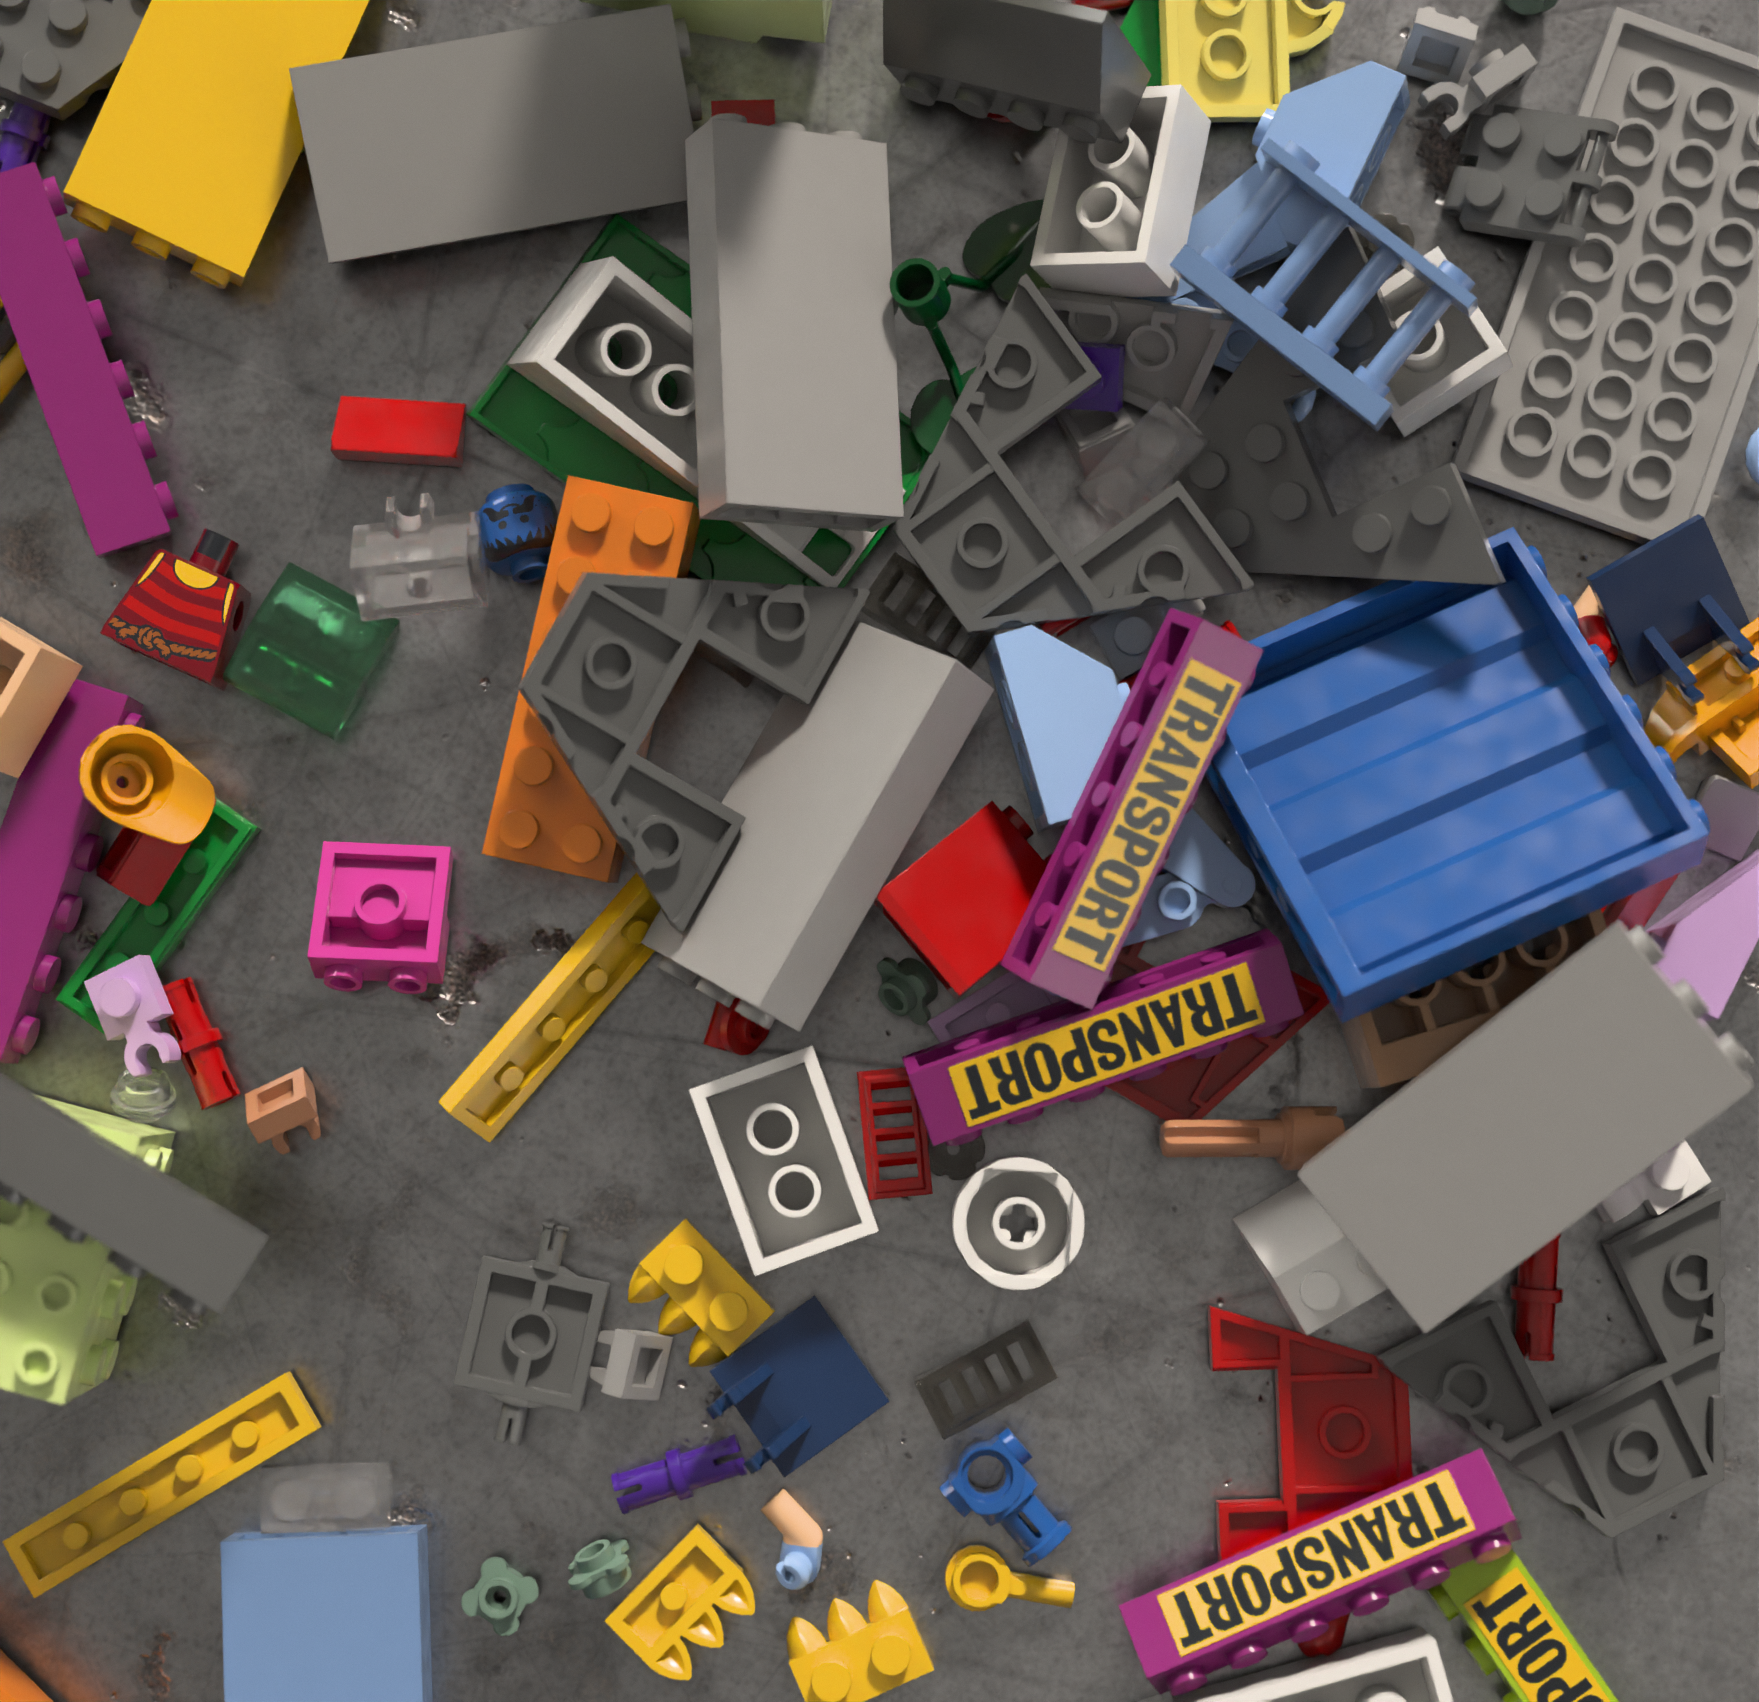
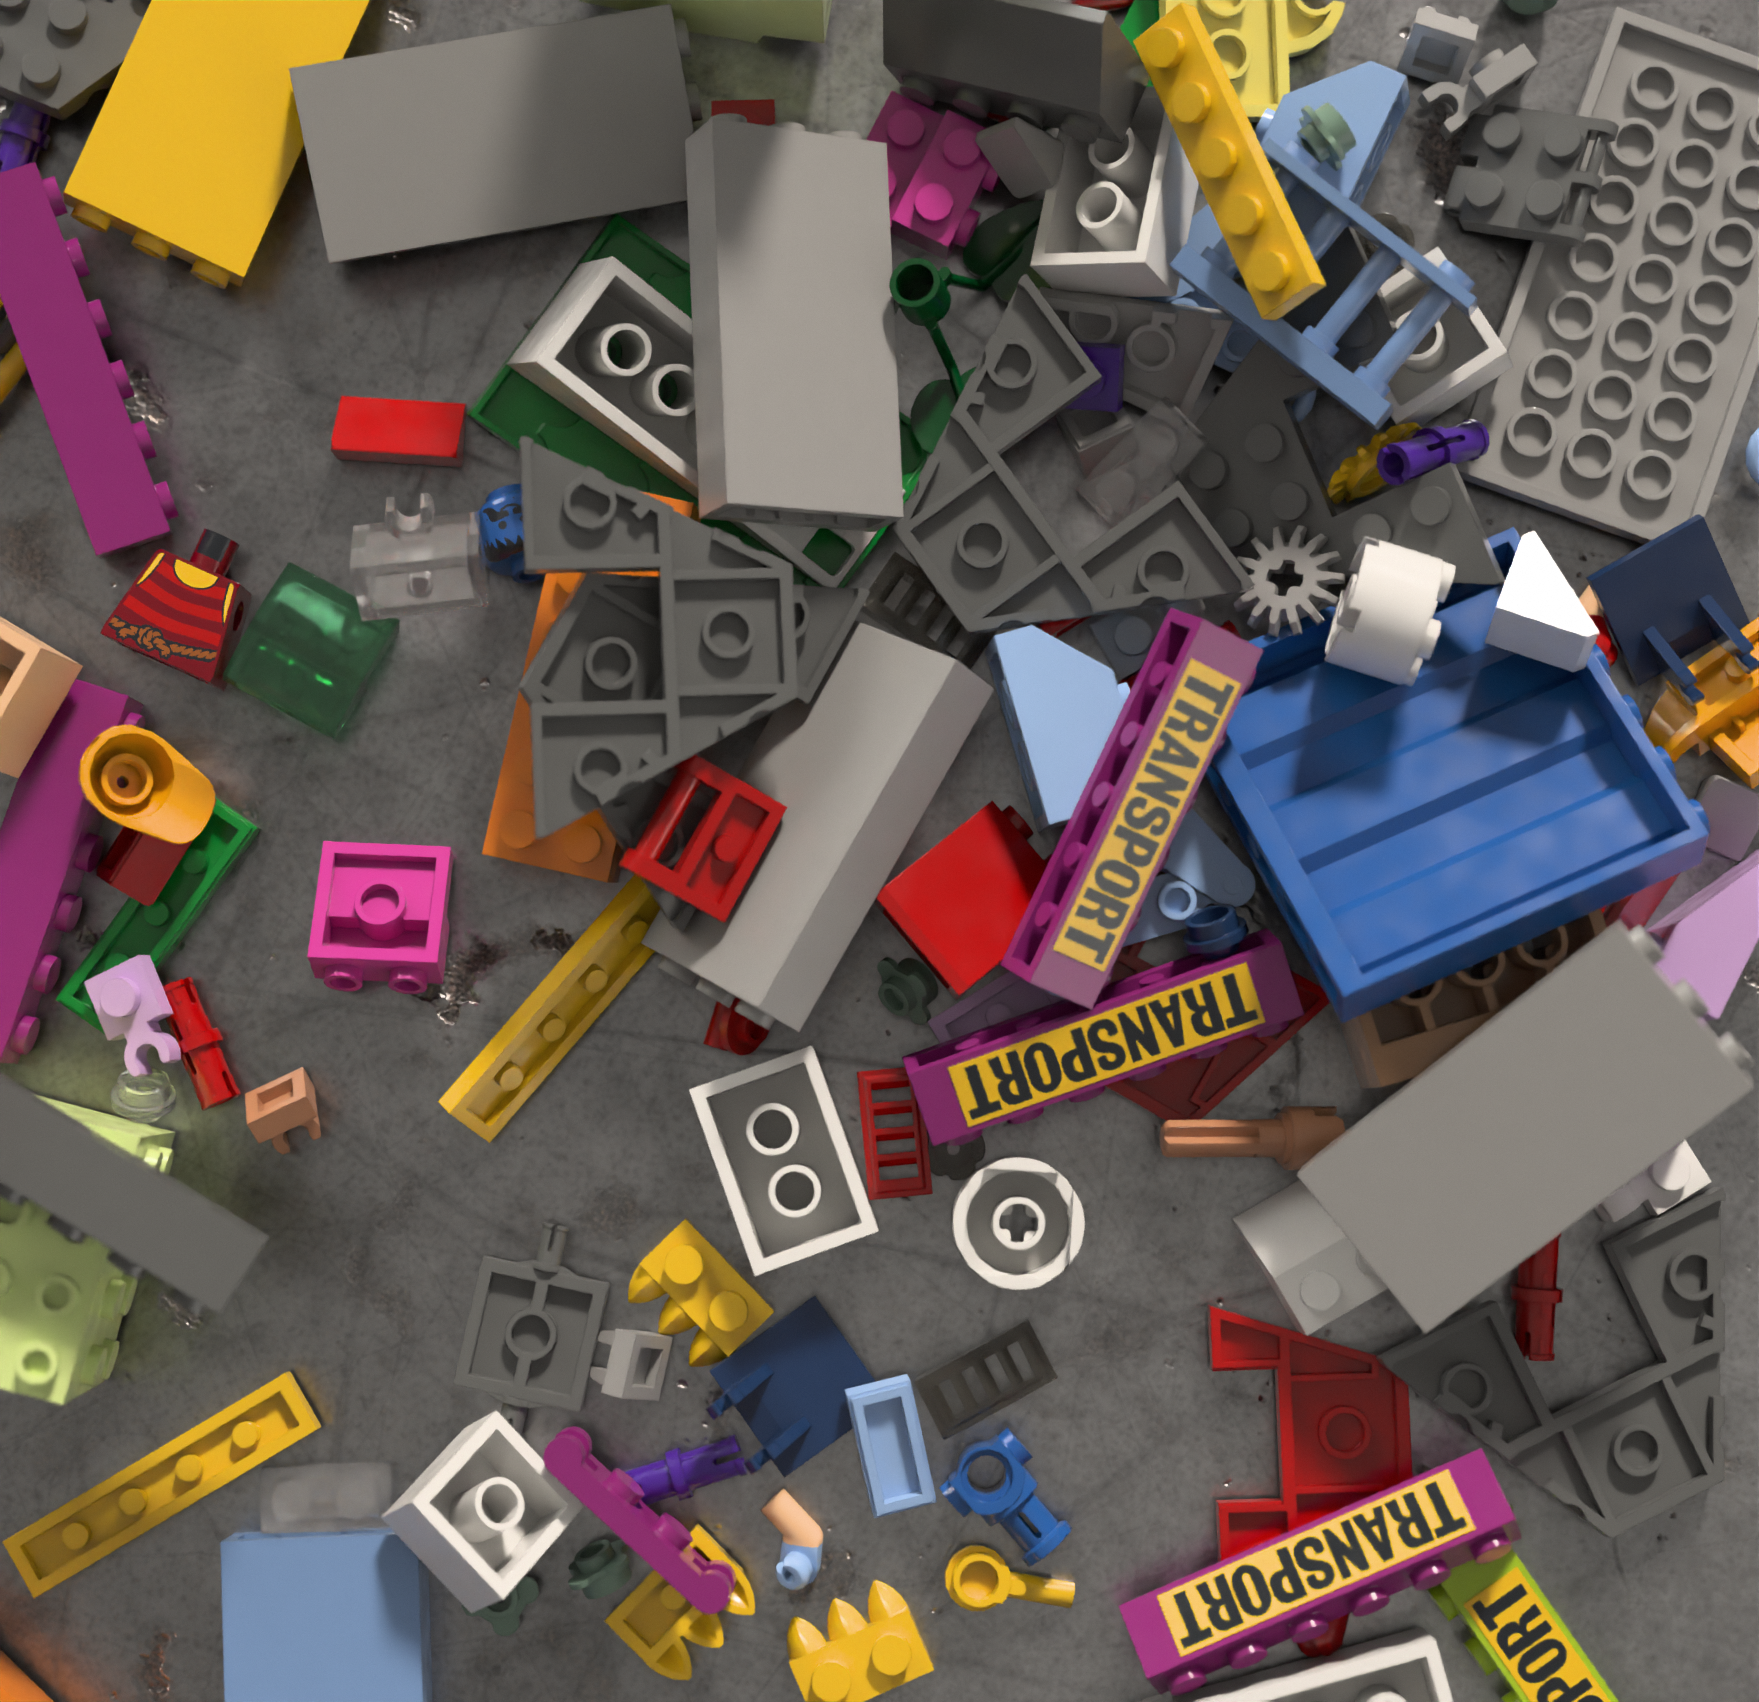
(483, 1512): none -> white brick
(656, 1539): none -> magenta plate
(721, 635): none -> dark grey wing
(722, 846): none -> red plate
(890, 1445): none -> light blue tile
(932, 174): none -> dark pink plate
(1022, 156): none -> light grey slope
(1214, 931): none -> dark blue plate
(1229, 162): none -> yellow plate
(1299, 600): none -> light grey gear
(1325, 134): none -> sand green plate
(1359, 473): none -> yellow gear
(1388, 611): none -> white brick
(1432, 449): none -> dark purple pin
(1541, 612): none -> white slope

